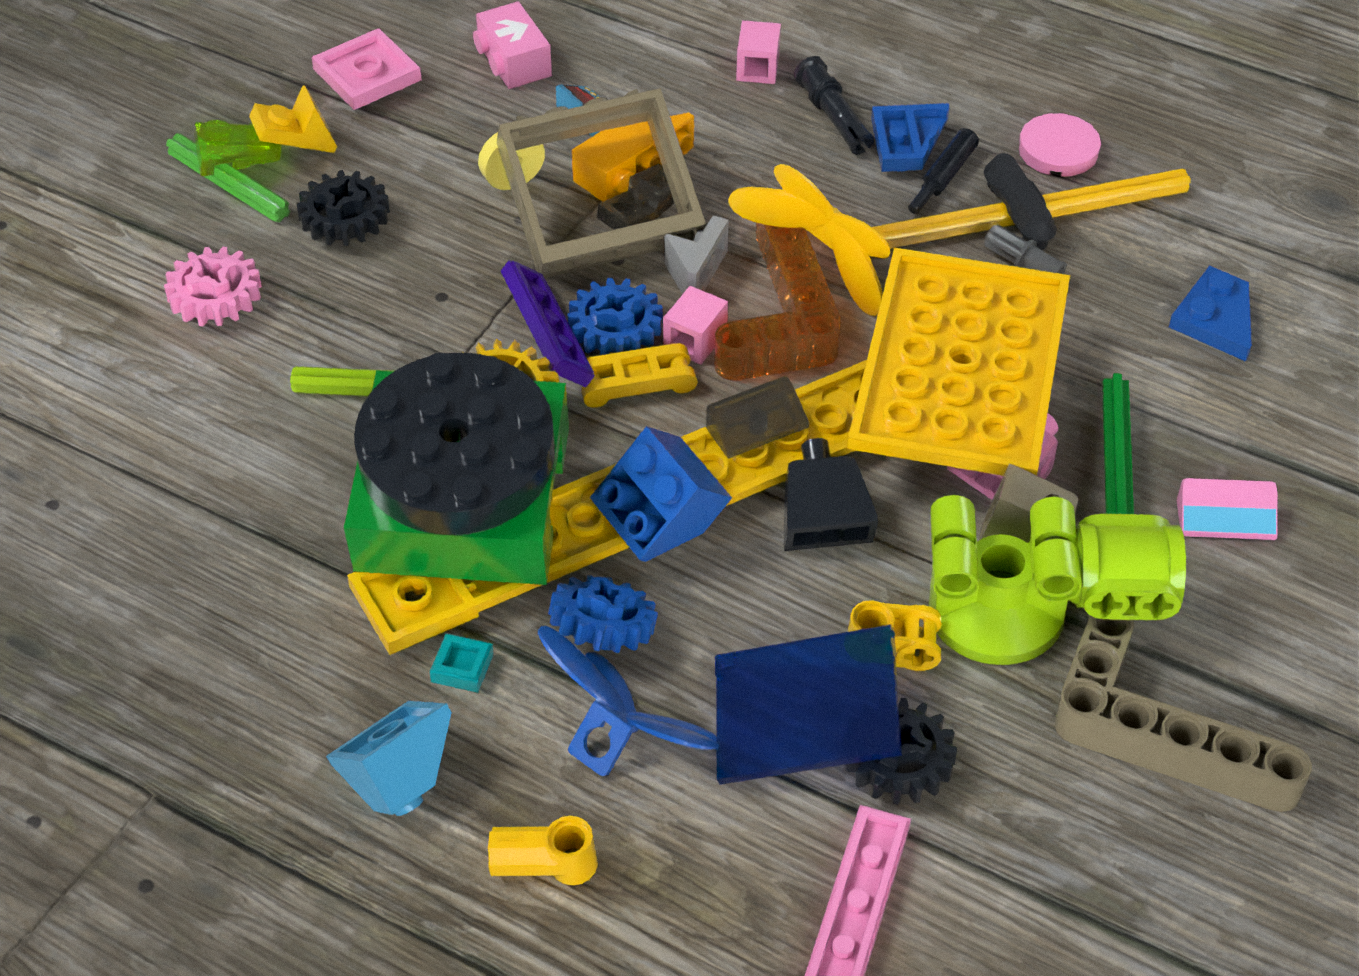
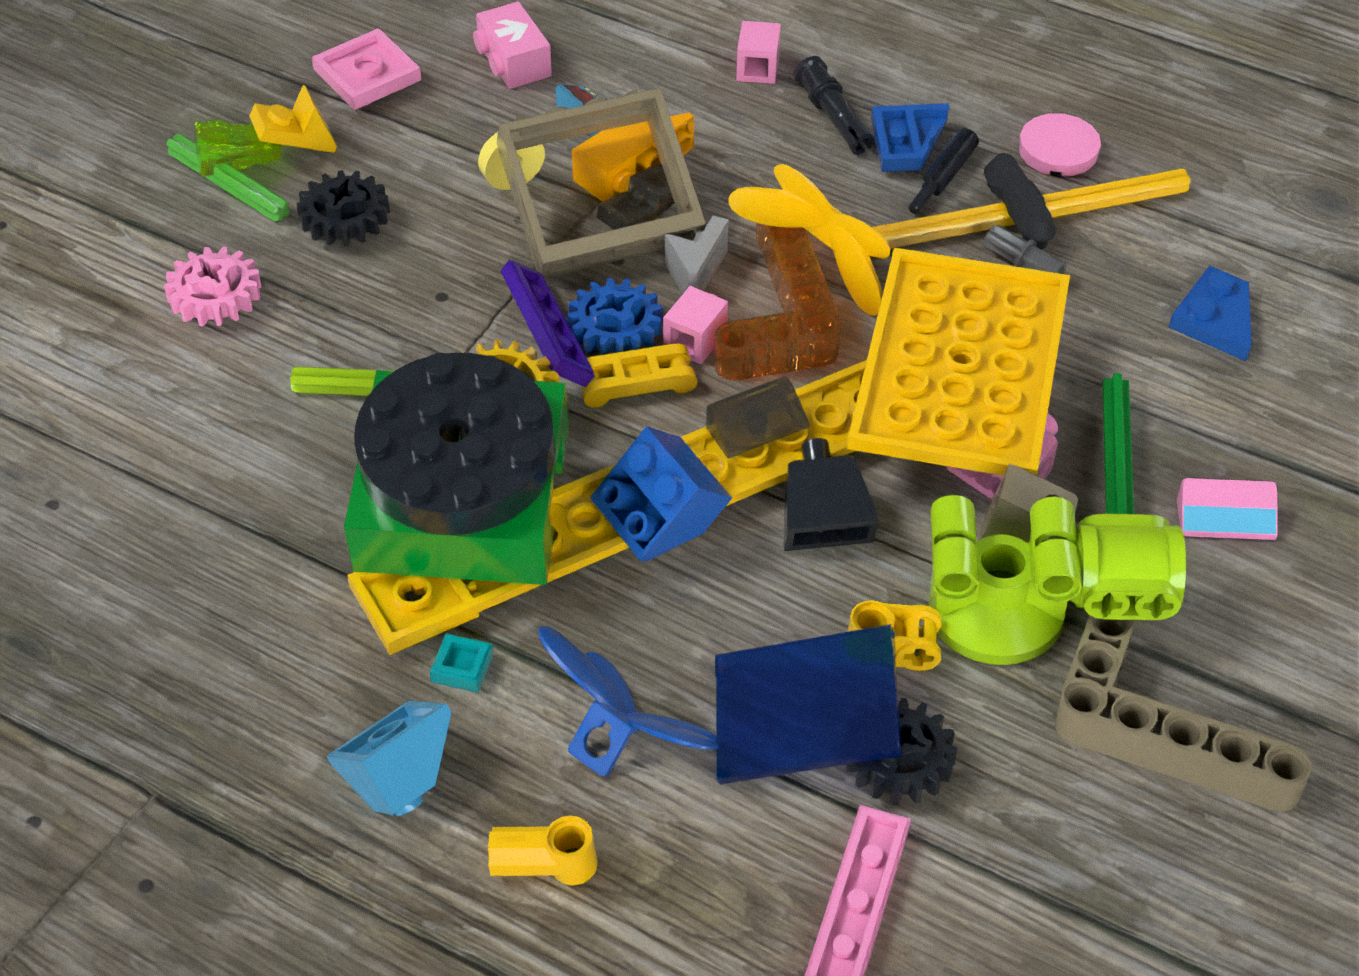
(603, 613): blue gear -> none

